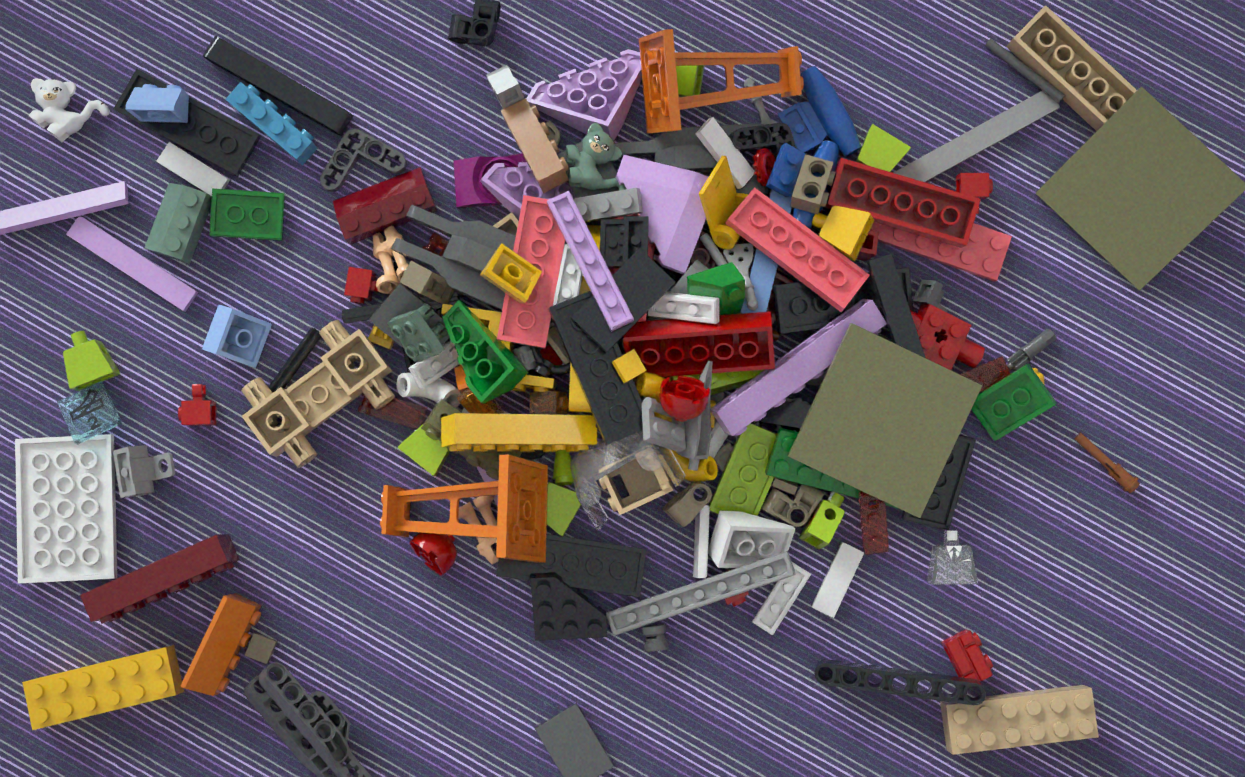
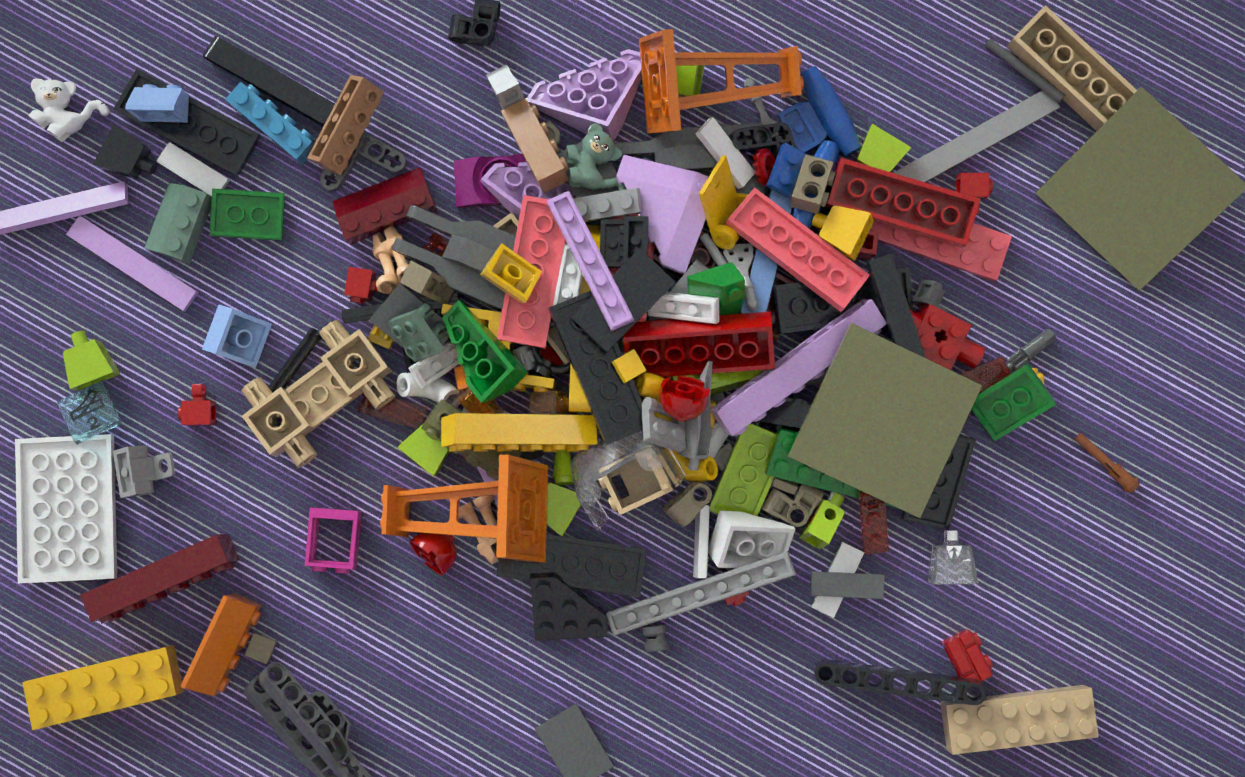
(124, 155): none -> black torso
(312, 539): none -> dark pink window
(345, 124): none -> medium nougat brick
(780, 600): white tile -> none
(847, 585): none -> dark grey tile

